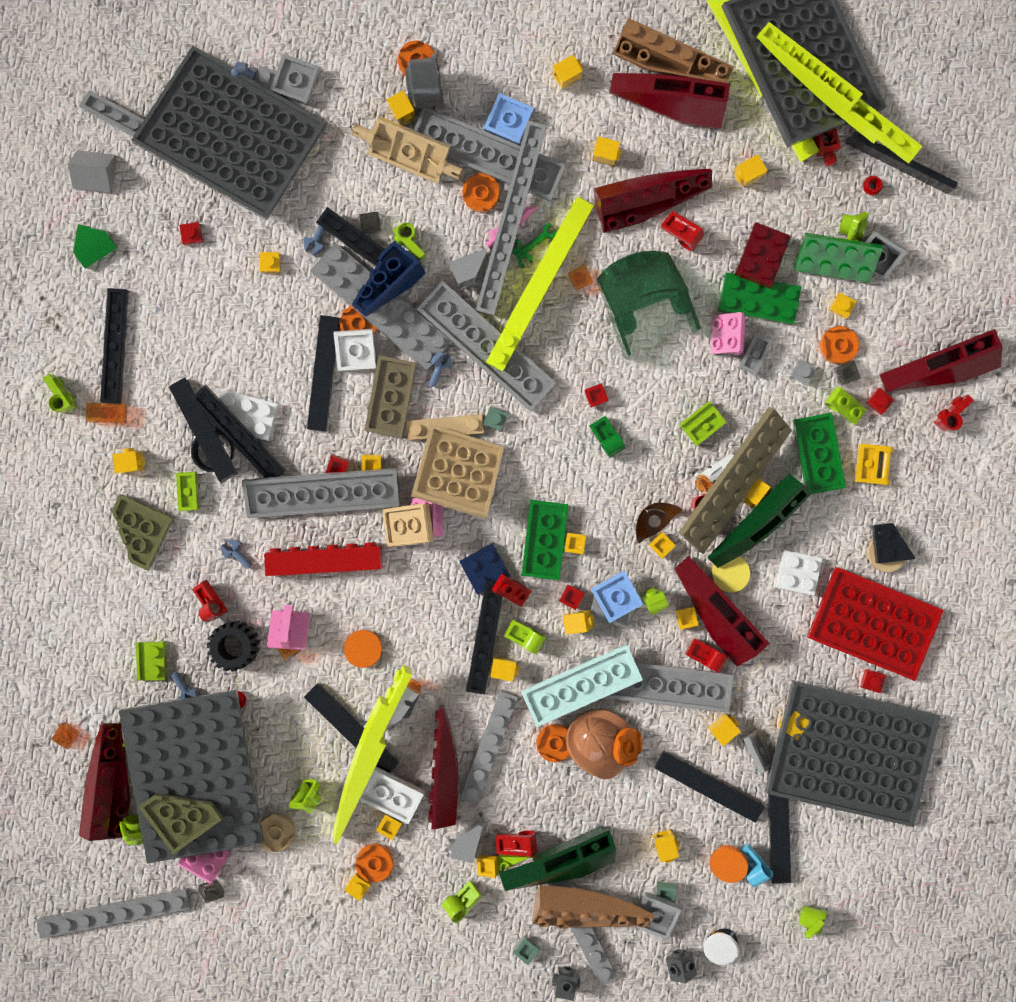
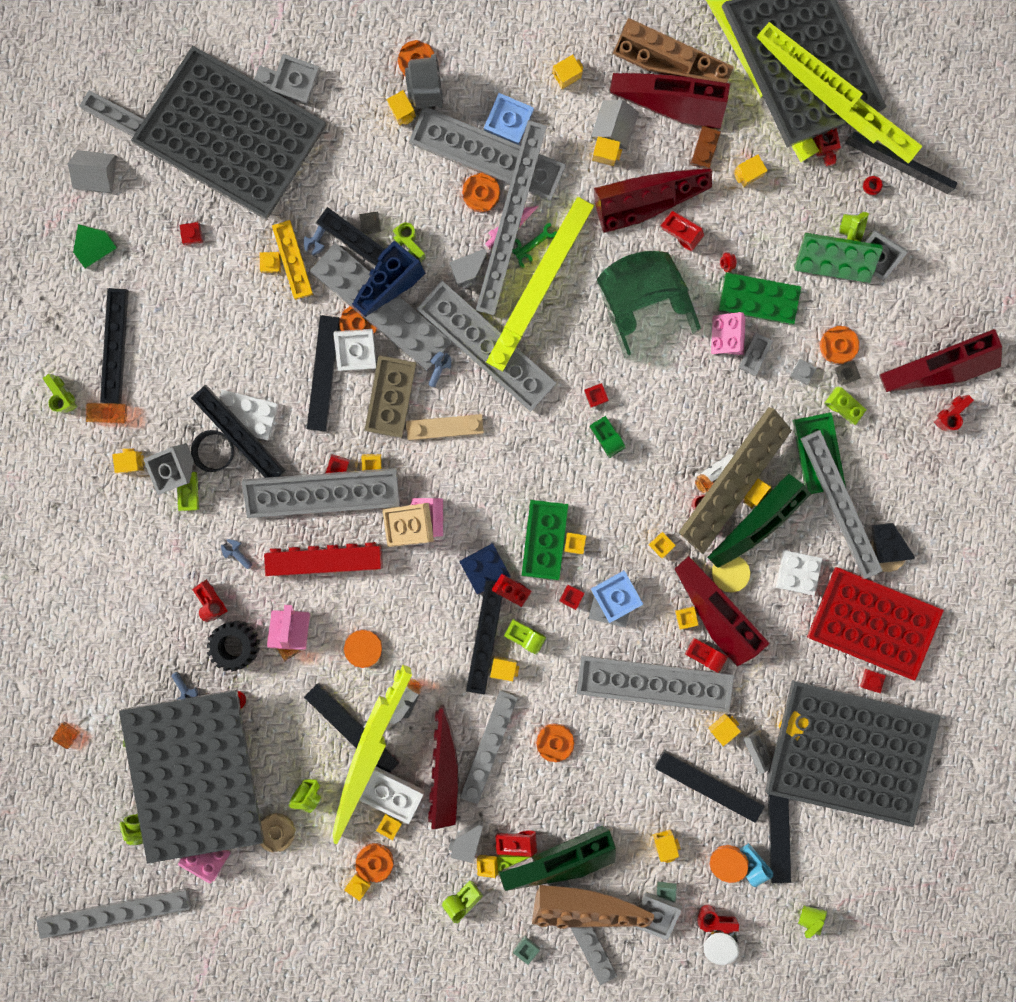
(106, 787): dark red wedge -> none
(140, 530): olive plate -> none
(151, 660): lime plate -> none
(170, 468): none -> light grey slope
(179, 818): olive plate -> none
(203, 431): black tile -> none
(211, 891): clear smoke plate -> none
(242, 69): sand blue bar -> none
(292, 260): none -> yellow plate
(408, 149): tan plate -> none
(458, 471): tan plate -> none
(495, 418): sand green plate -> none
(565, 983): dark grey brick -> none
(578, 622): yellow brick -> none
(580, 278): clear orange plate -> none
(581, 685): light aqua plate -> none
(592, 740): nougat piece -> none
(615, 122): none -> light grey slope
(627, 746): orange tile -> none
(654, 600): lime plate -> none
(663, 510): reddish brown piece -> none
(681, 966): dark grey brick -> none
(702, 423): lime plate -> none
(705, 147): none -> dark orange plate
(724, 923): none -> red plate
(728, 262): none -> red plate
(762, 255): dark red plate -> none
(841, 504): none -> light grey plate
(842, 305): yellow plate -> none
(868, 464): yellow plate -> none
(880, 401): red plate -> none

